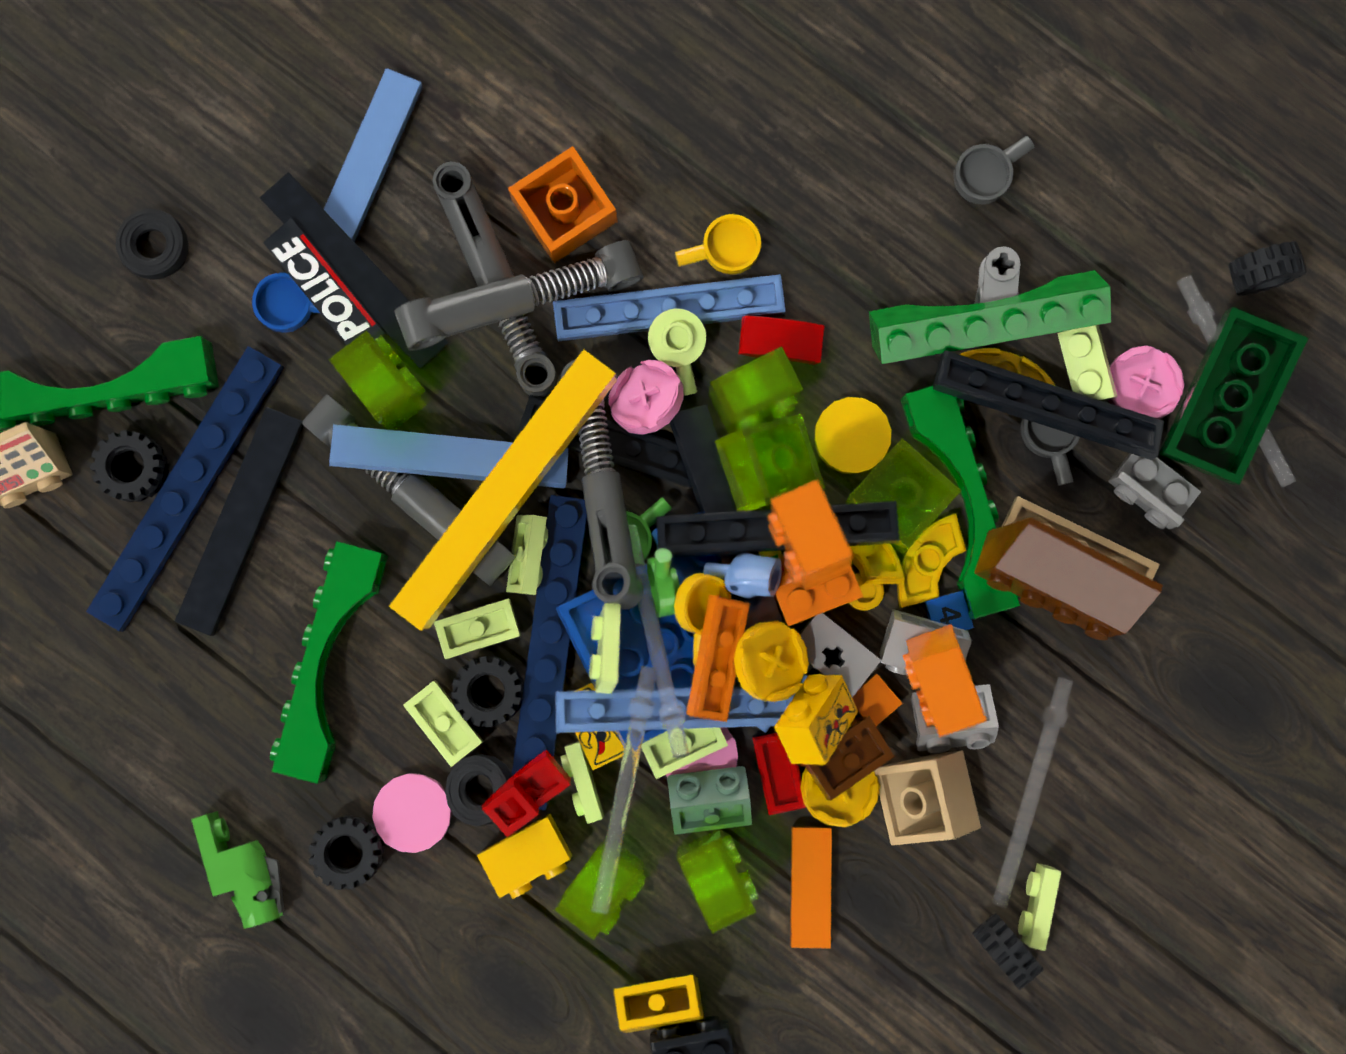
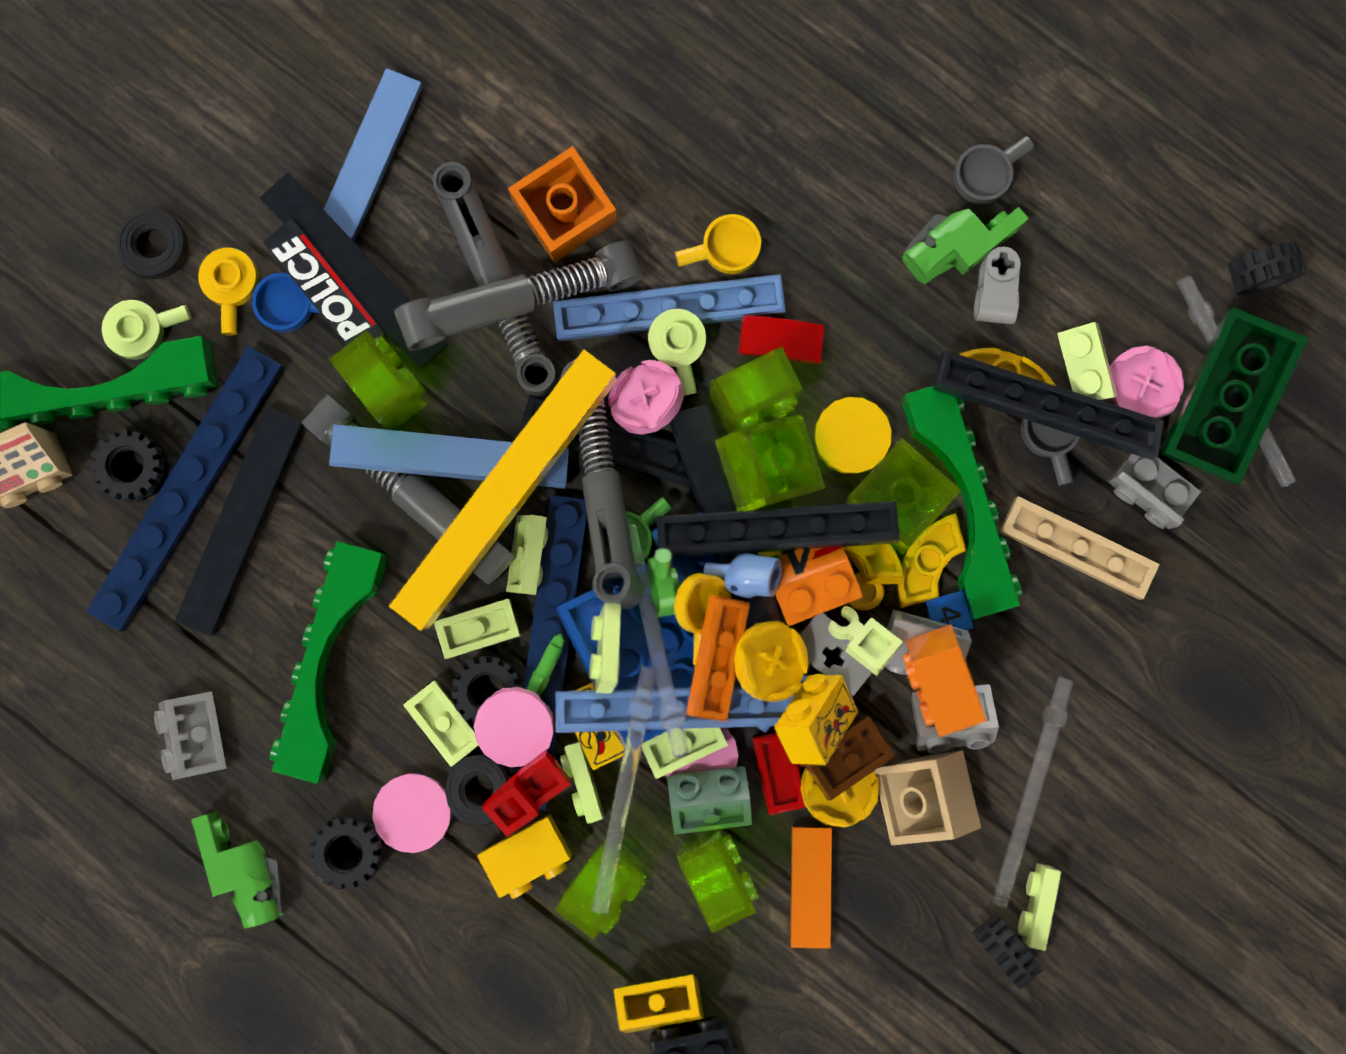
(137, 329): none -> yellowish green piece
(190, 735): none -> light grey bracket
(228, 280): none -> yellow piece
(514, 726): none -> bright pink tile
(541, 677): none -> bright green piece
(810, 536): orange brick -> none
(869, 643): none -> yellowish green plate
(876, 700): orange tile -> none
(958, 242): none -> bright green plate
(1055, 307): green arch -> none
(1065, 578): slope -> none

